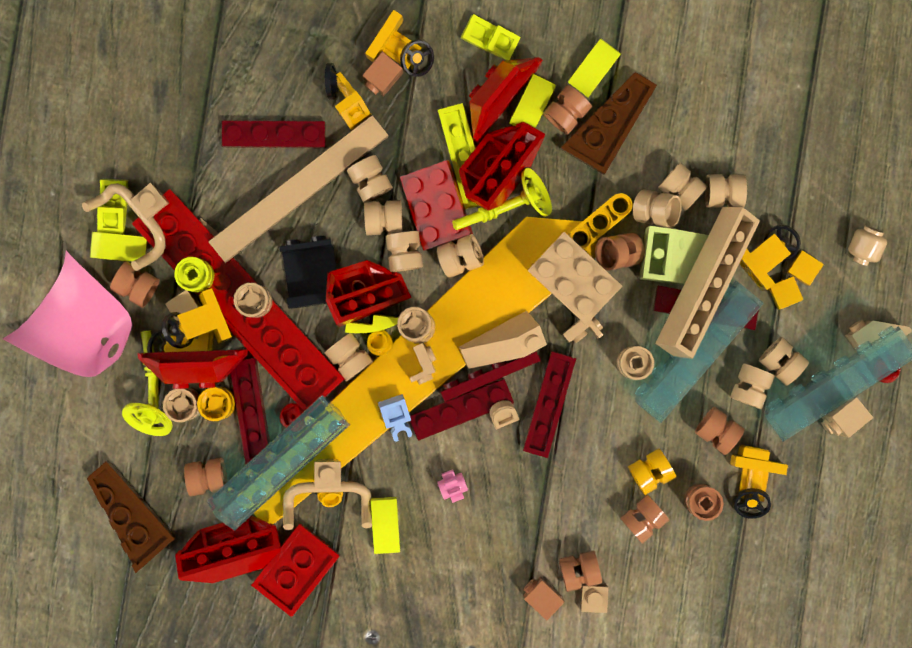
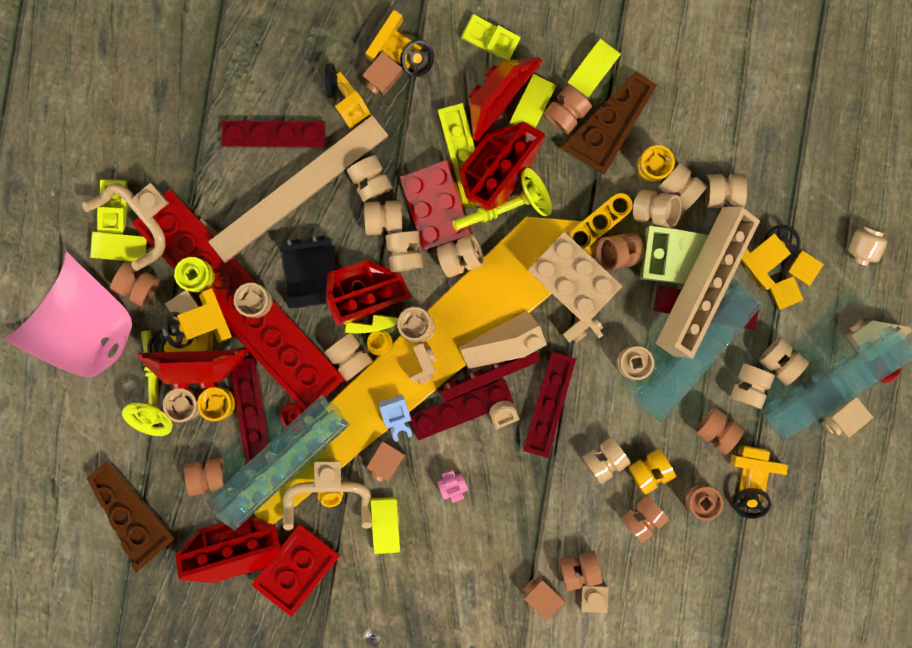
(385, 461): none -> nougat brick
(606, 460): none -> tan wheel
(655, 163): none -> yellow wheel

